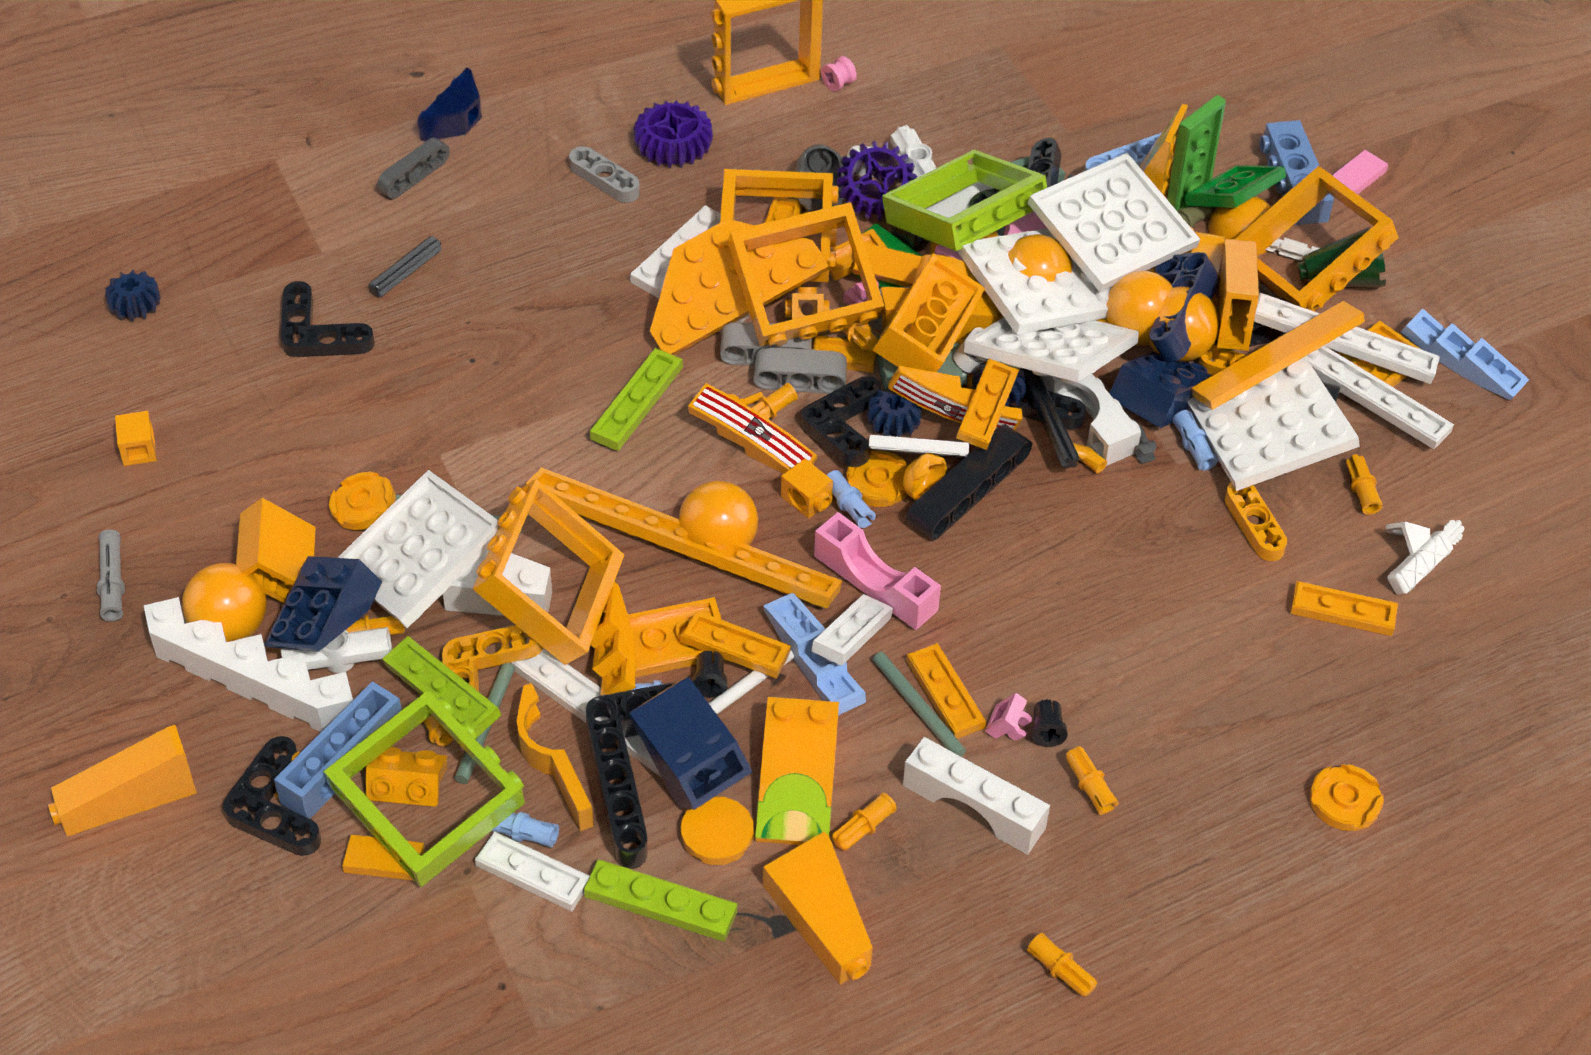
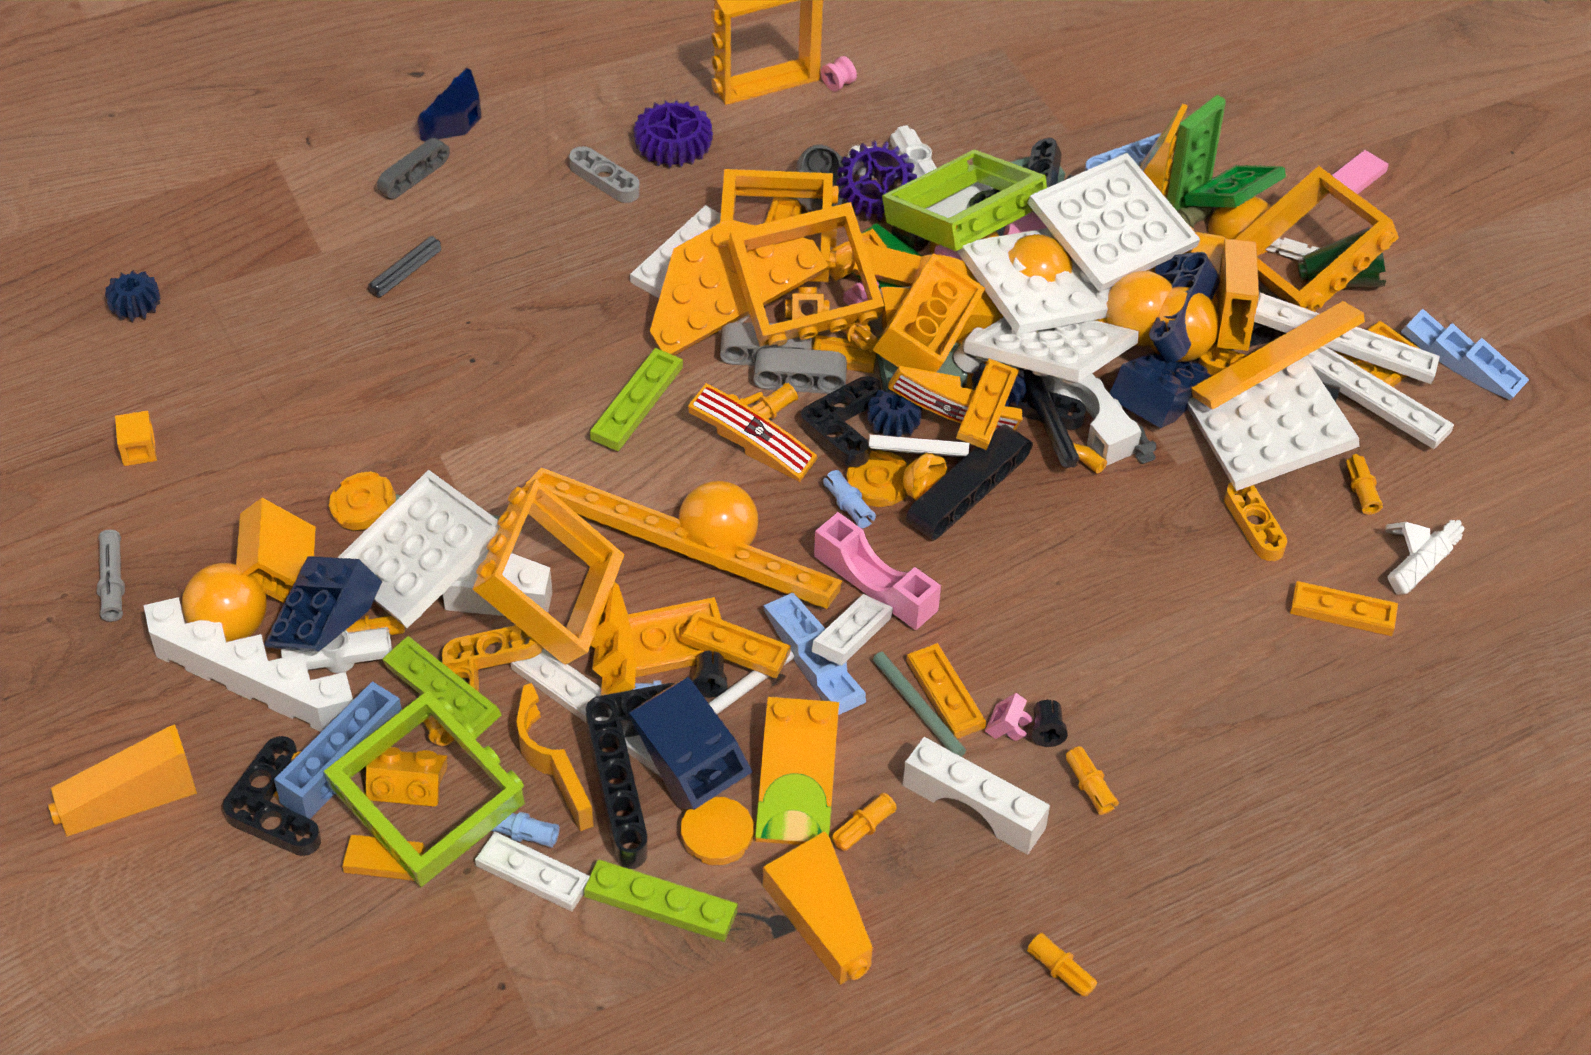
(310, 335): black beam -> none
(496, 695): sand green bar -> none
(807, 488): light orange brick -> none
(1195, 440): light blue pin -> none
(1289, 147): medium blue brick -> none
(1346, 797): light orange tile -> none

